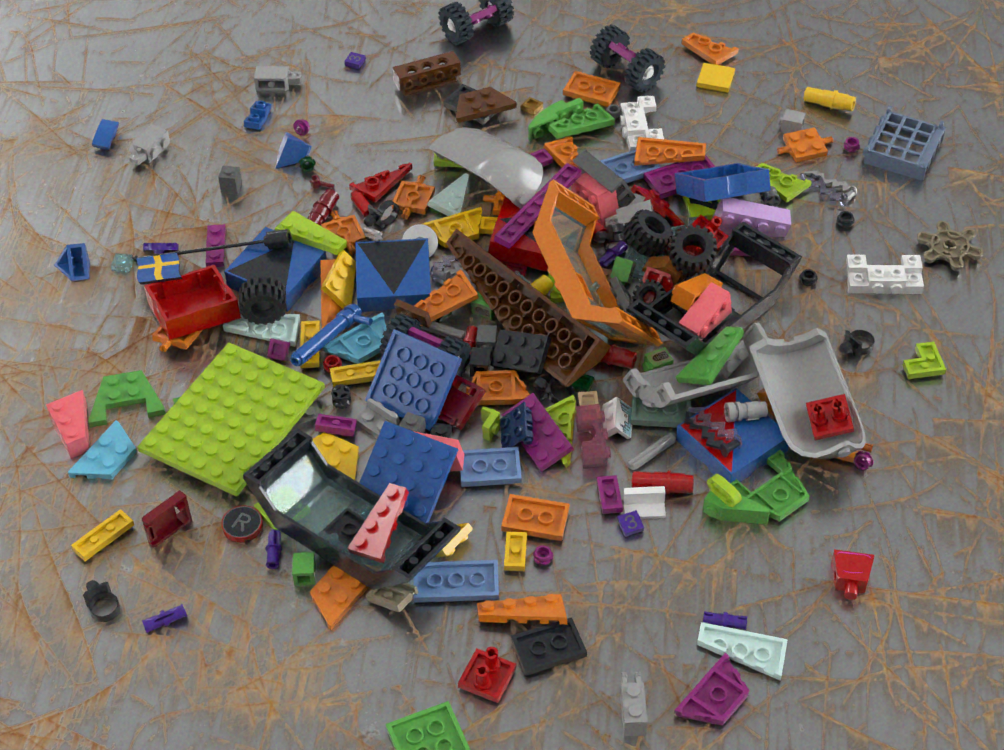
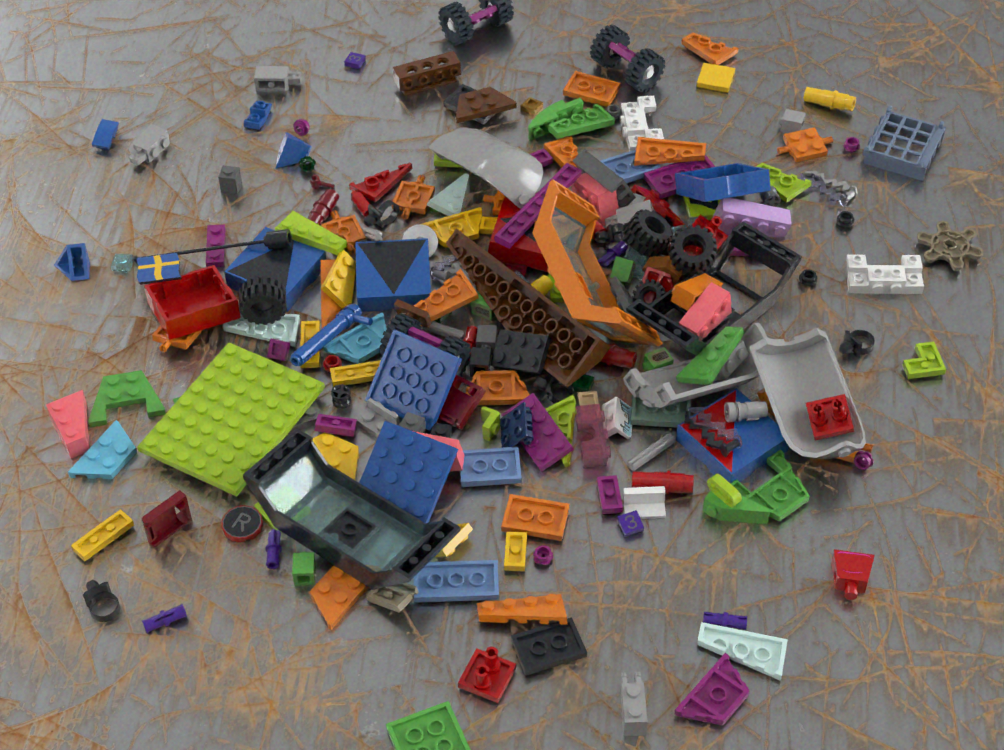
(160, 247): dark purple plate -> none
(378, 527): wing -> none

